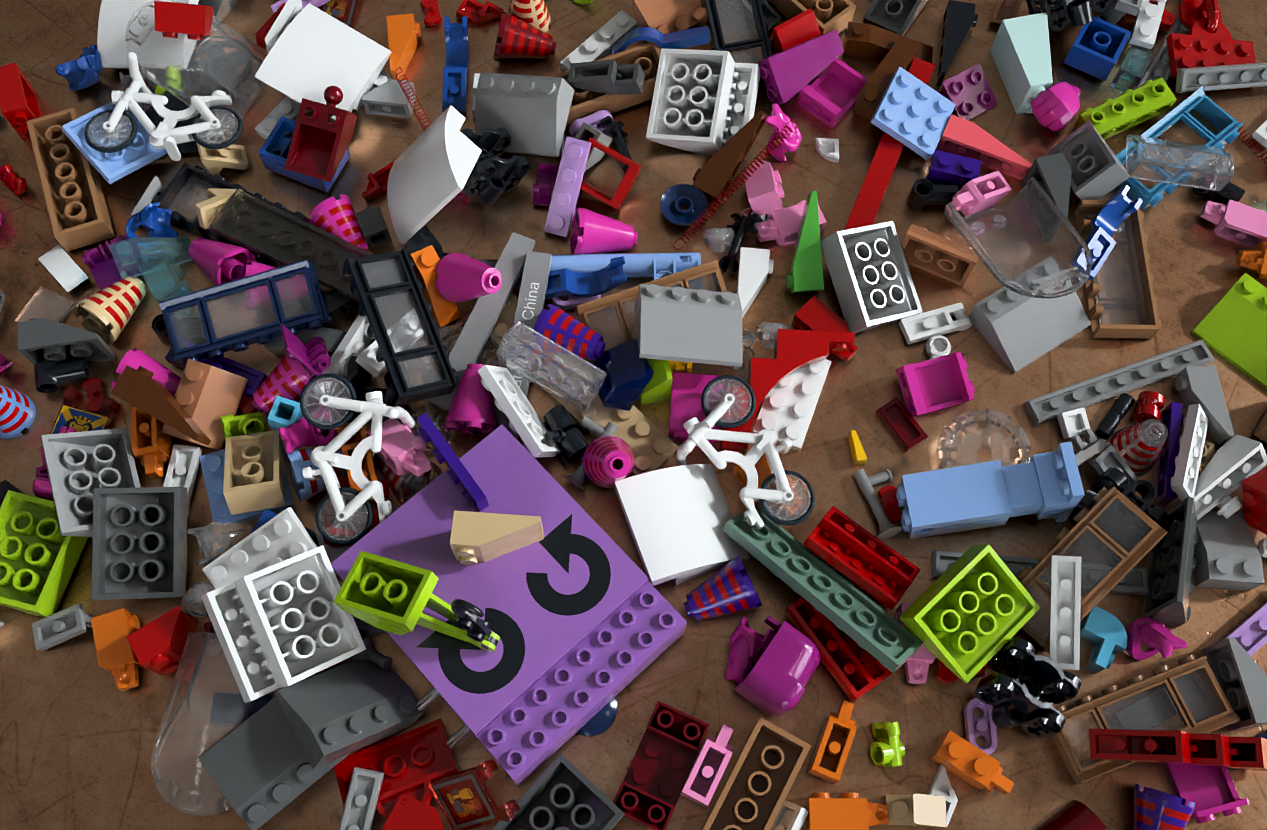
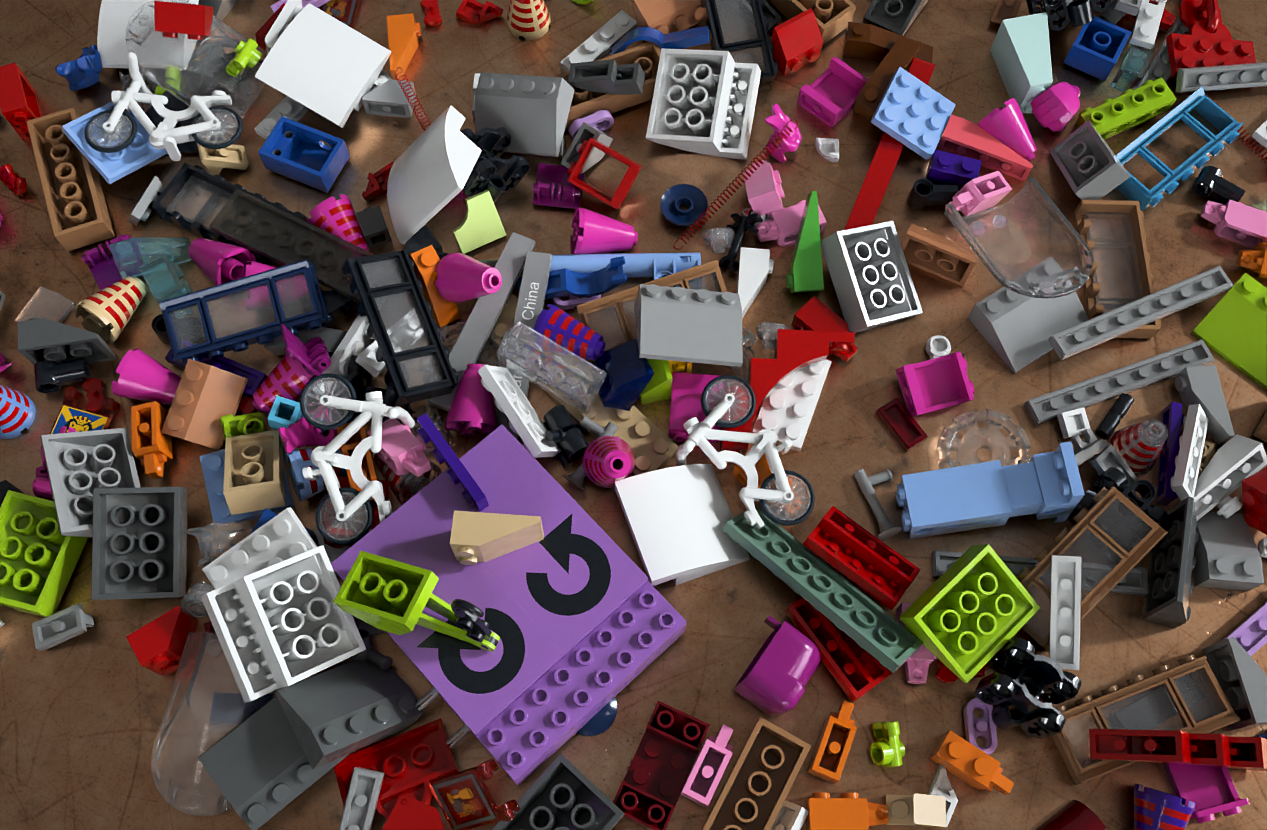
(63, 268): white slope -> none
(113, 647): orange hinge -> none
(152, 397): reddish brown slope -> none
(154, 219): blue helmet -> none
(183, 469): white plate -> none
(209, 209): tan slope -> none
(245, 55): none -> lime plate
(319, 139): dark red slope -> none
(456, 65): blue piece -> none
(480, 223): none -> yellowish green tile
(521, 40): dark red cone -> none
(567, 186): lavender plate -> none
(614, 129): black bar -> none
(723, 593): dark purple cone -> none
(725, 163): reddish brown slope -> none
(743, 647): dark pink hair -> none
(796, 66): magenta slope -> none
(857, 450): yellow piece -> none
(890, 503): red piece -> none
(934, 323): white plate -> none
(956, 26): black slope -> none
(969, 92): magenta hinge -> none
(1011, 129): none -> dark pink cone
(1054, 177): dark grey slope -> none
(1104, 225): blue piece -> none
(1107, 635): medium azure brick -> none
(1140, 312): none -> light grey tile
(1149, 406): red wheel -> none
(1154, 635): dark pink hair -> none
(1178, 163): clear slope -> none

